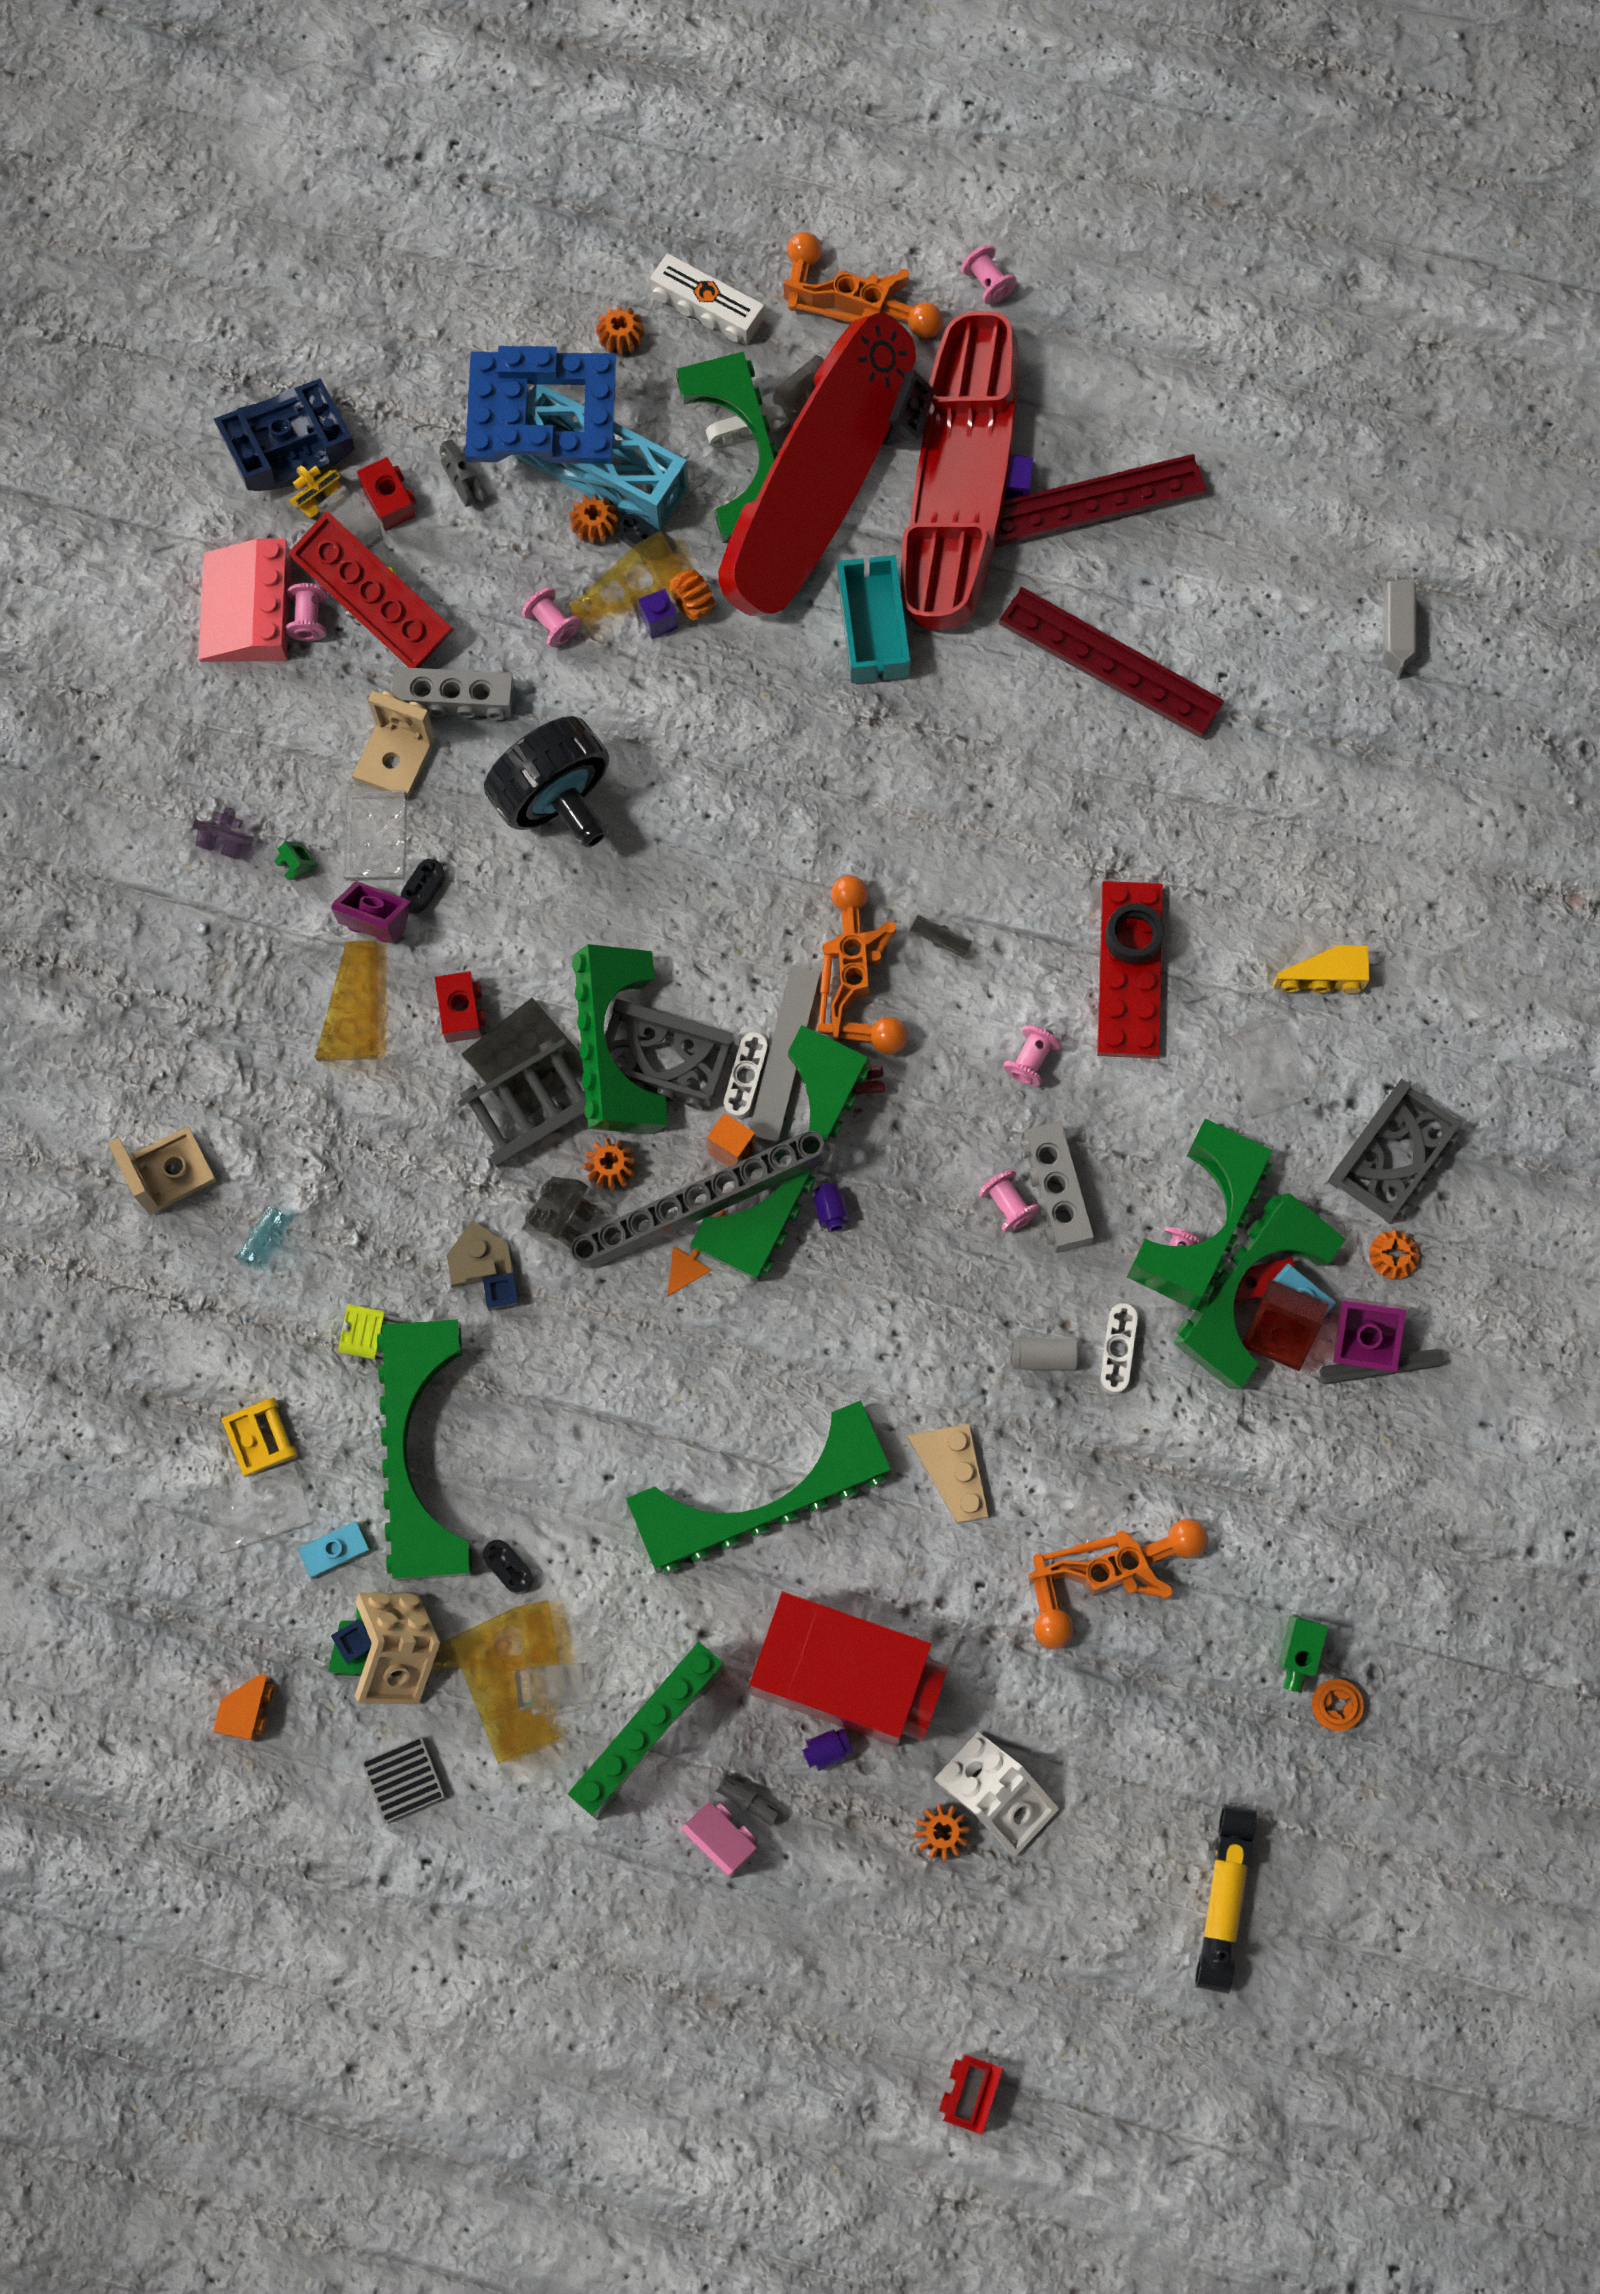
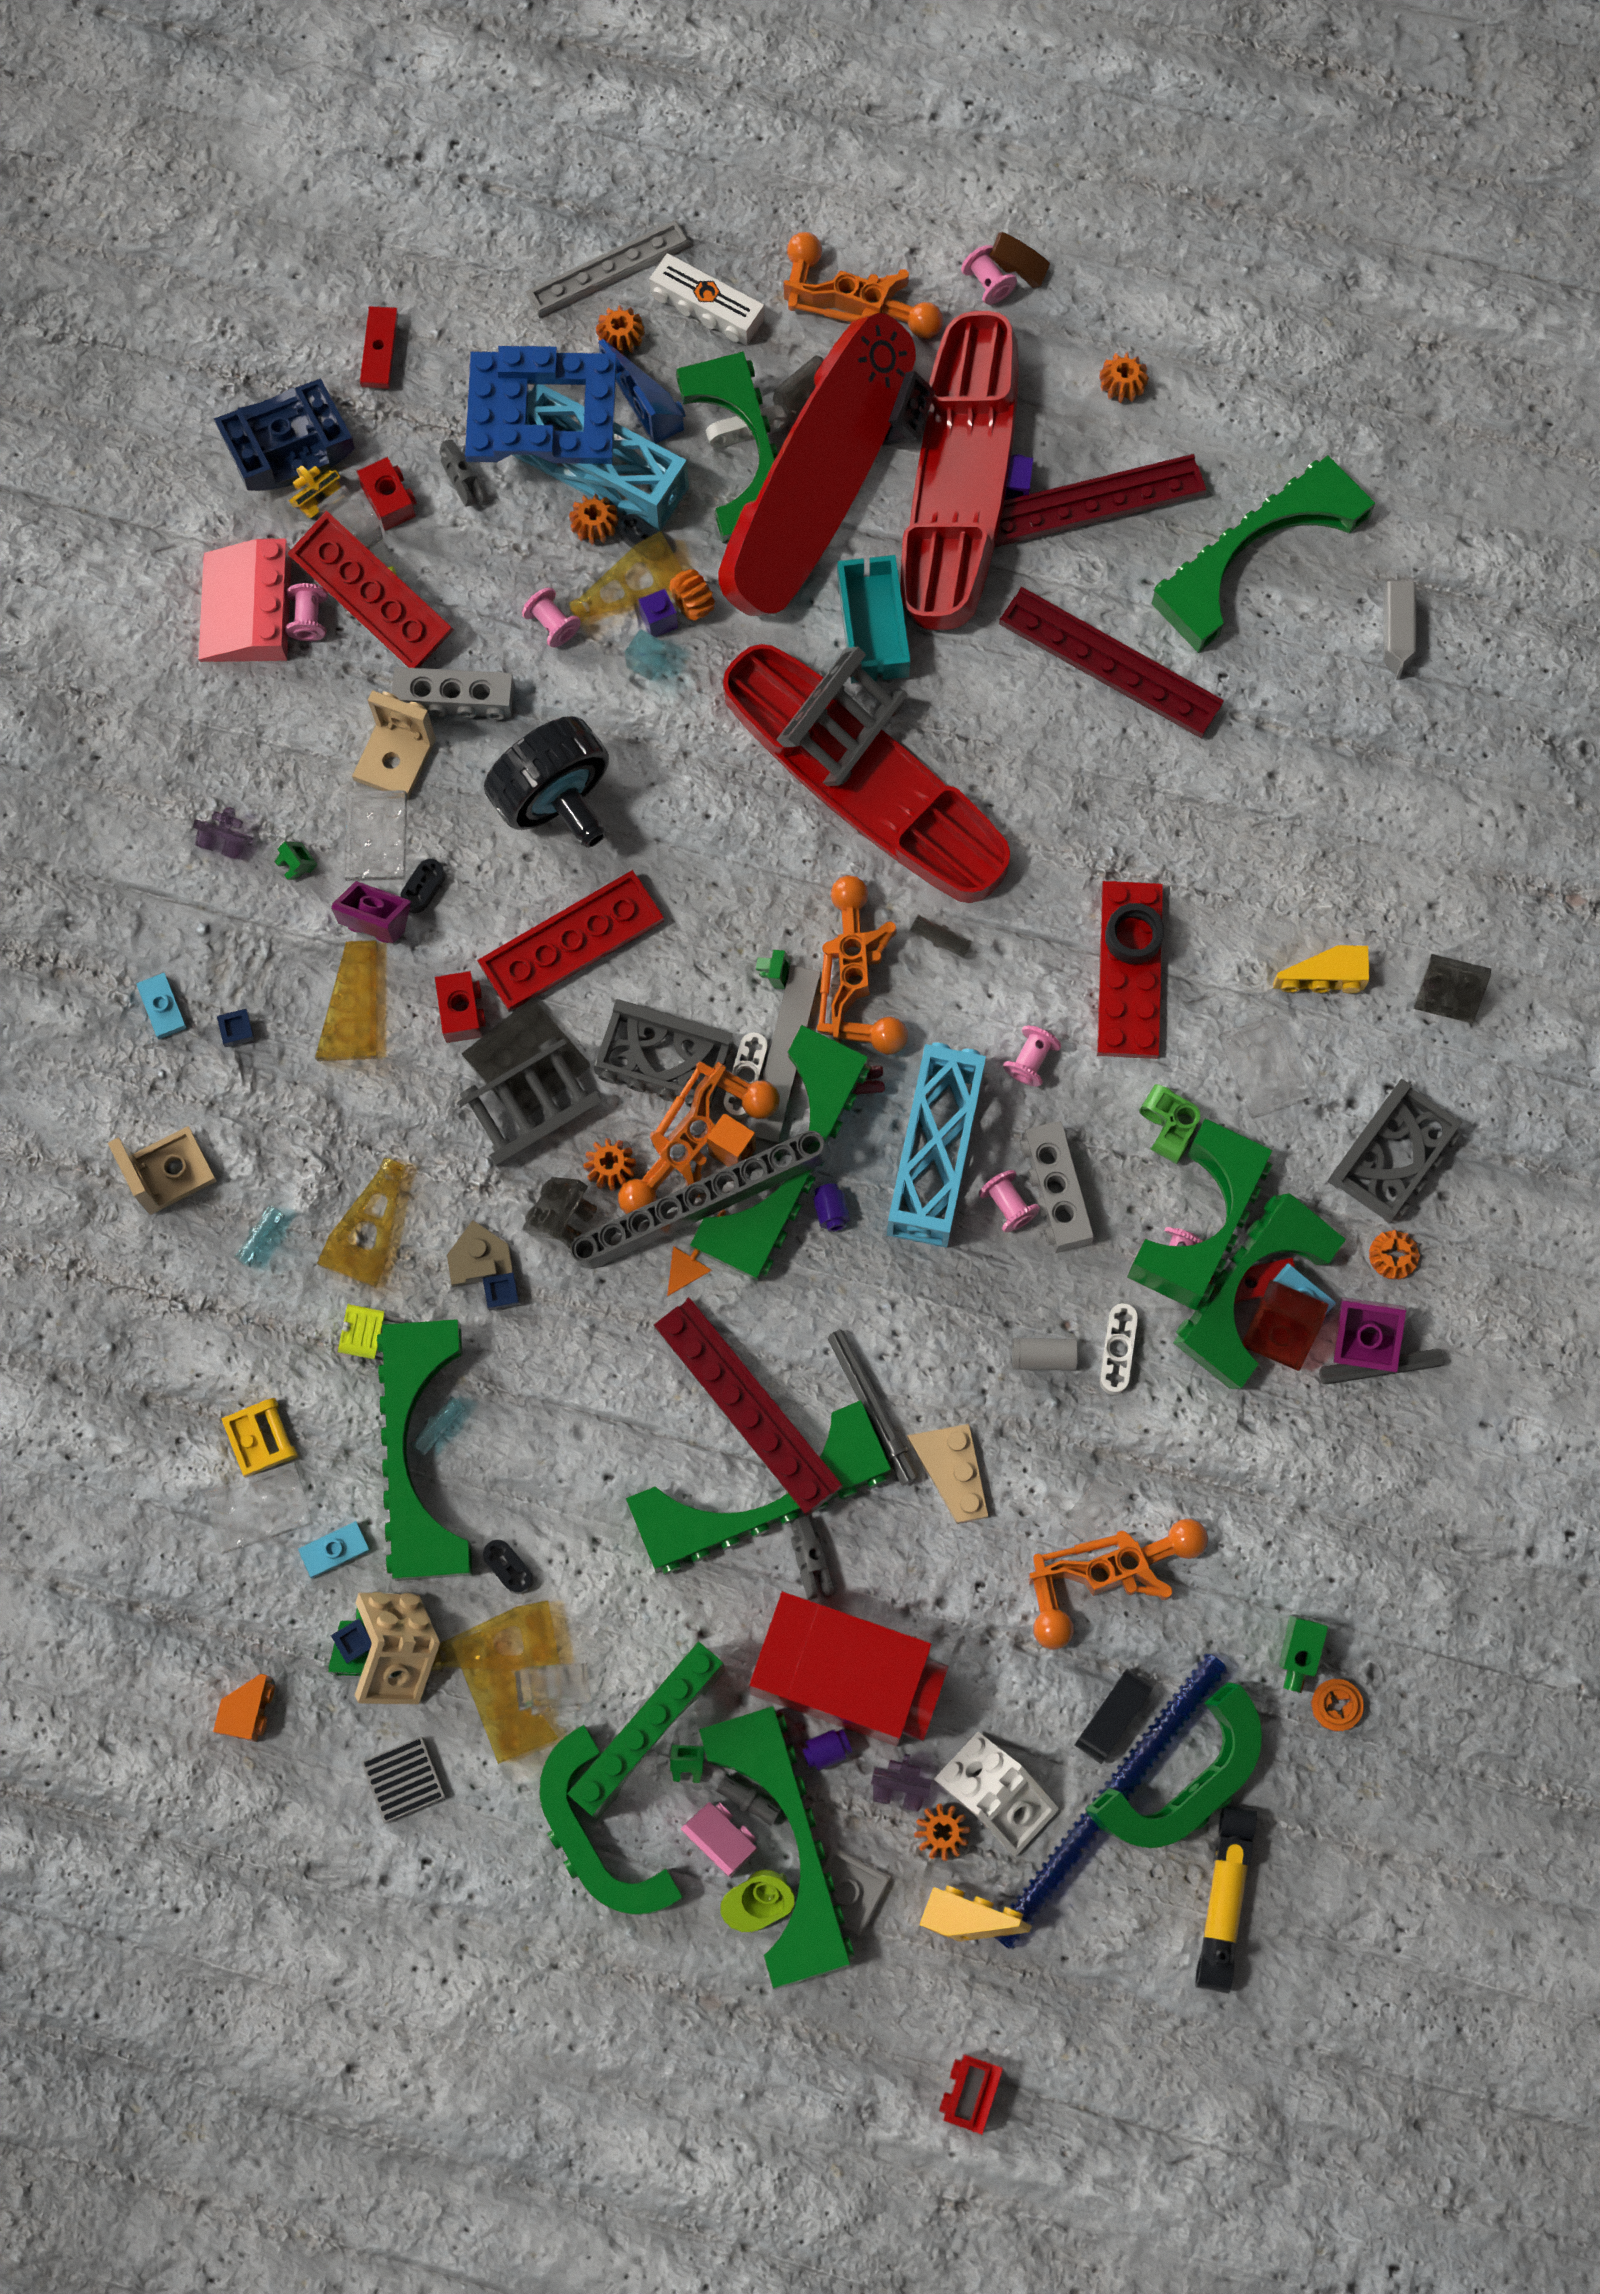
(161, 1006): none -> medium azure plate
(235, 1028): none -> dark blue plate
(354, 1261): none -> clear yellow plate
(380, 335): none -> red tile
(437, 1426): none -> clear light blue pin
(561, 1766): none -> green arch
(570, 940): none -> red plate
(607, 268): none -> light grey tile
(611, 1098): green arch -> none
(645, 655): none -> clear light blue brick
(648, 400): none -> blue wedge
(687, 1759): none -> green tile
(748, 1407): none -> dark red plate
(757, 1901): none -> lime piece
(758, 1101): none -> orange piece
(775, 968): none -> green tile
(806, 1545): none -> dark grey hinge
(813, 1936): none -> green arch
(815, 711): none -> dark grey fence
(856, 1888): none -> light grey tile
(879, 1420): none -> dark grey axle
(887, 1780): none -> clear purple hips
(890, 791): none -> red piece
(957, 1069): none -> medium azure piece
(968, 1920): none -> yellow slope
(1018, 257): none -> reddish brown slope
(1114, 1716): none -> black beam
(1123, 377): none -> orange gear
(1124, 1781): none -> clear blue piece
(1163, 1108): none -> bright green piece
(1205, 1793): none -> green arch
(1317, 498): none -> green arch
(1452, 988): none -> clear smoke plate

